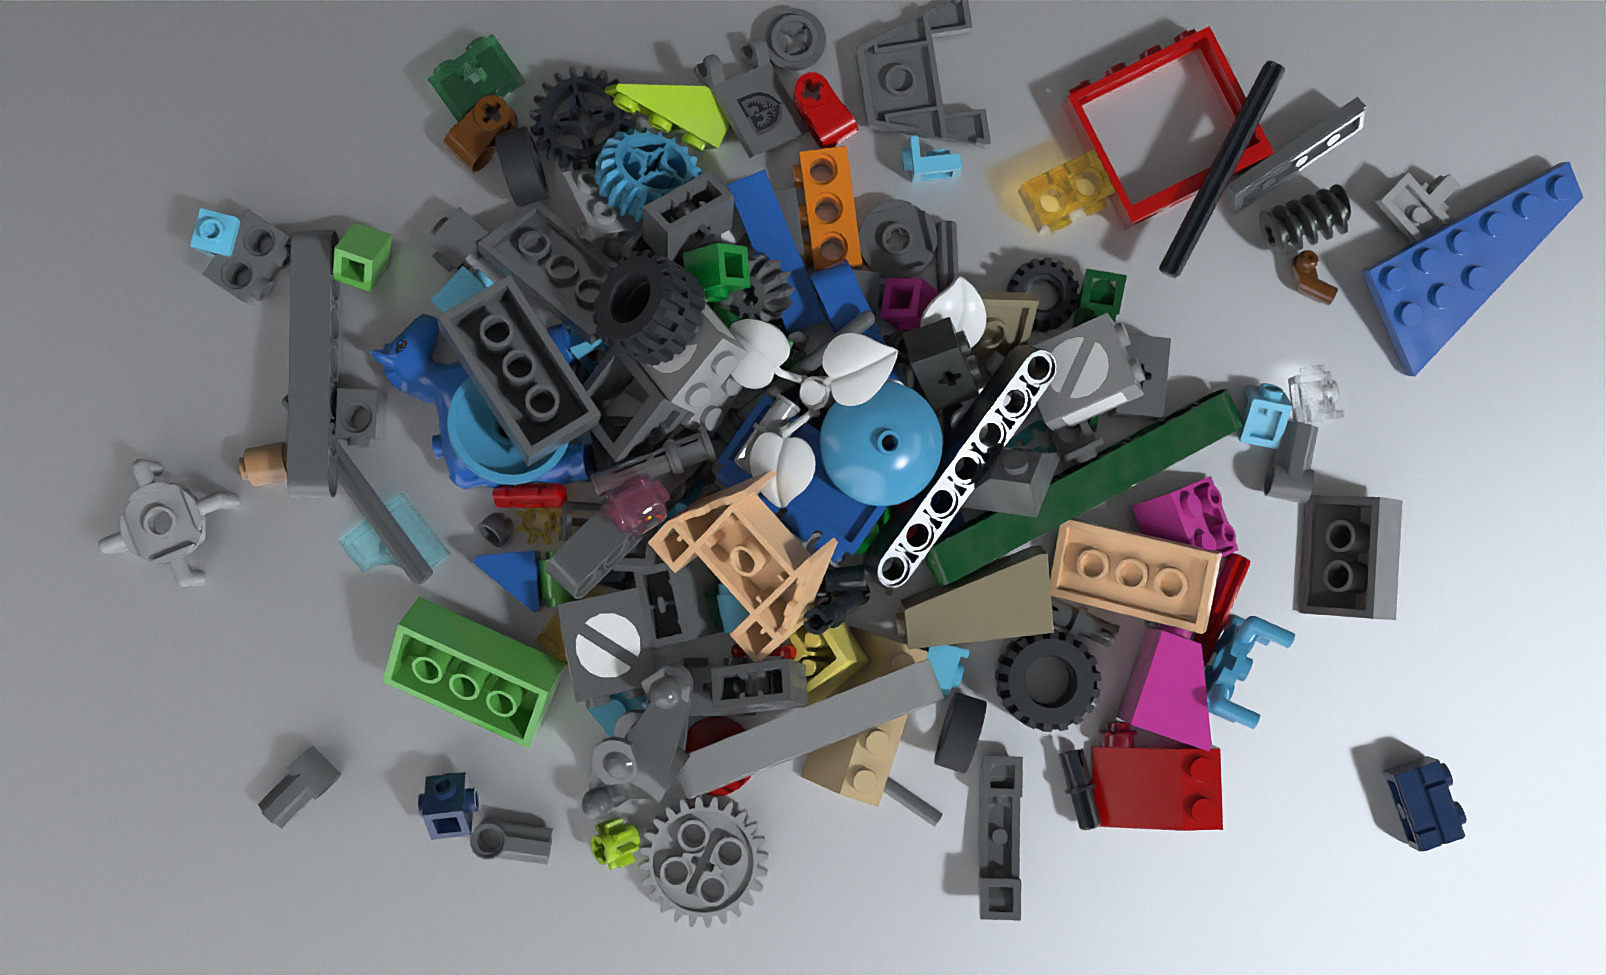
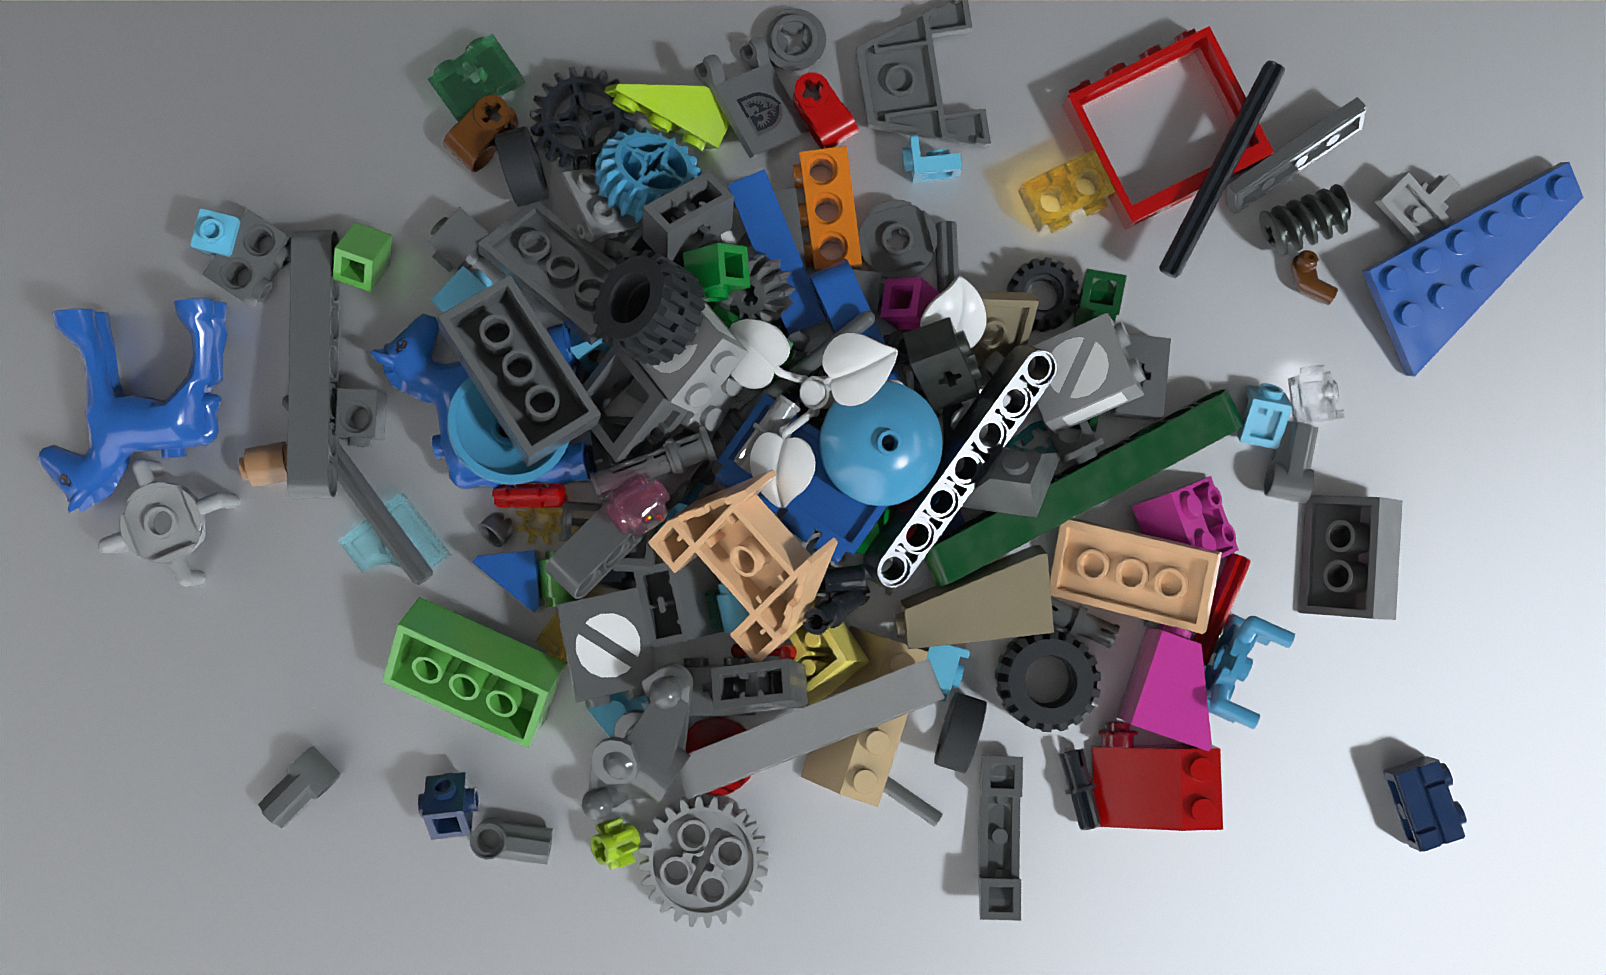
(133, 424): none -> blue animal

